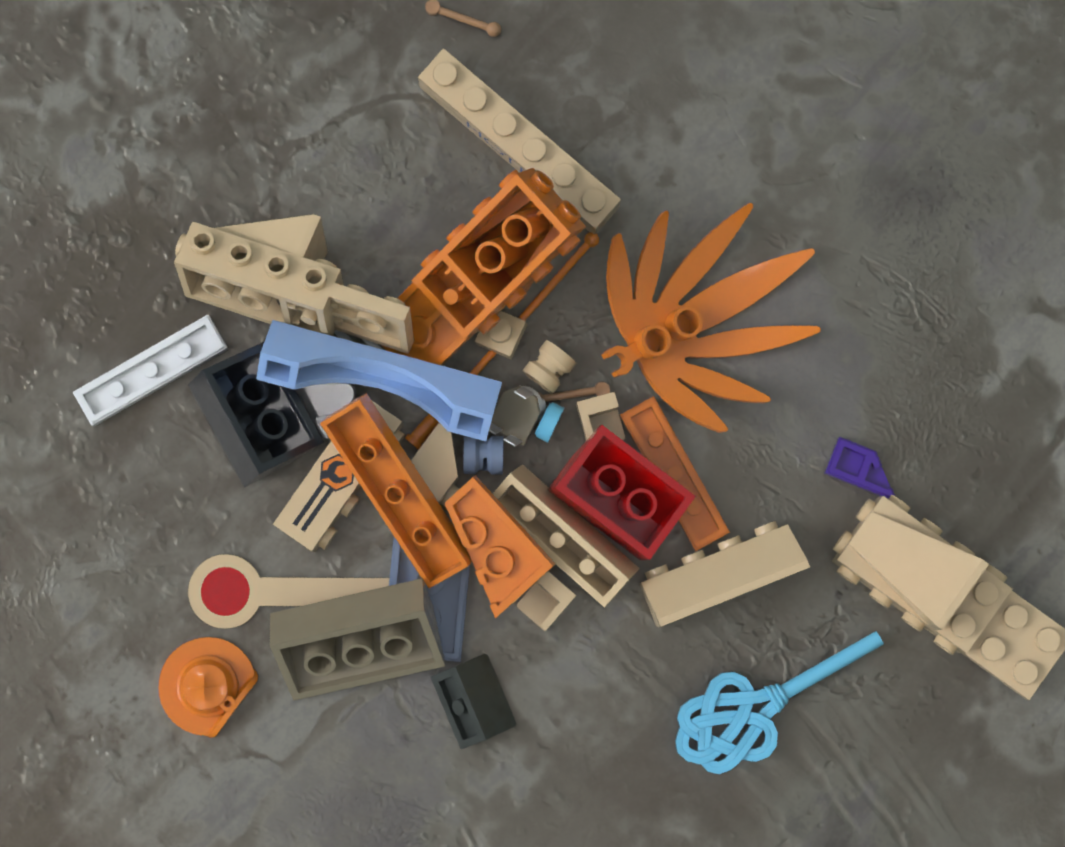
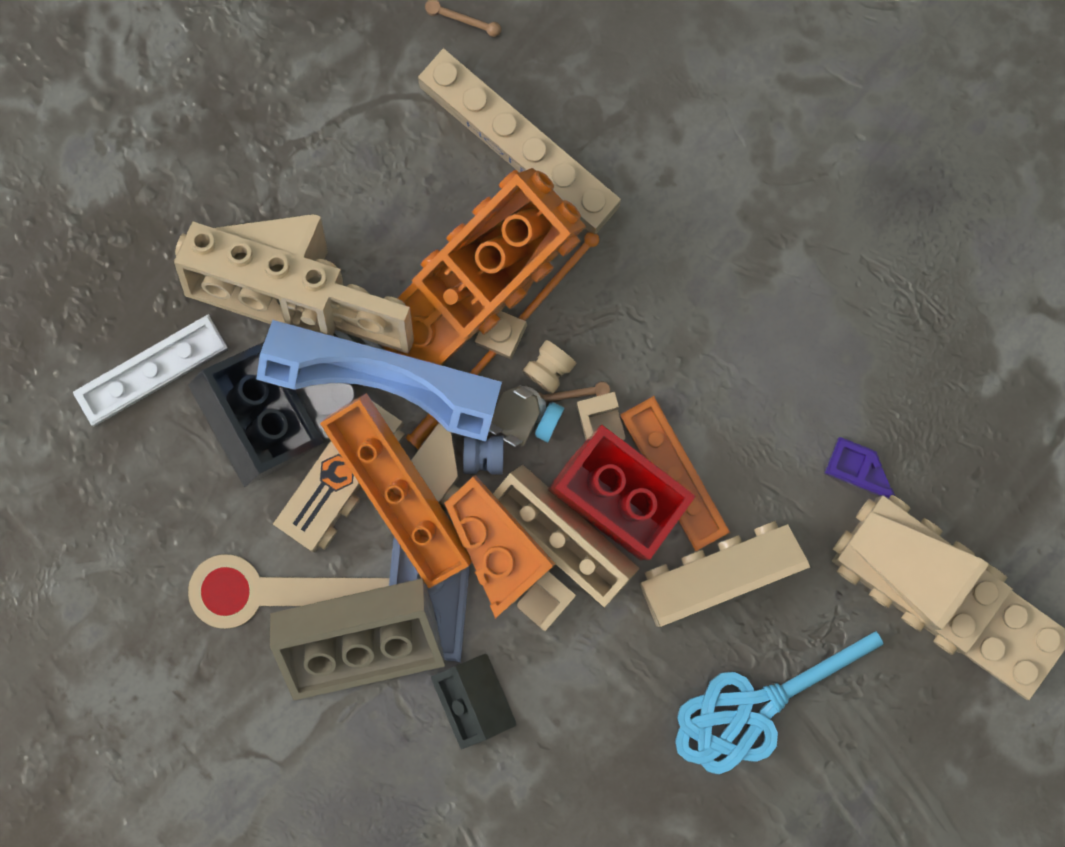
(205, 684): orange hat -> none
(666, 332): orange plant -> none

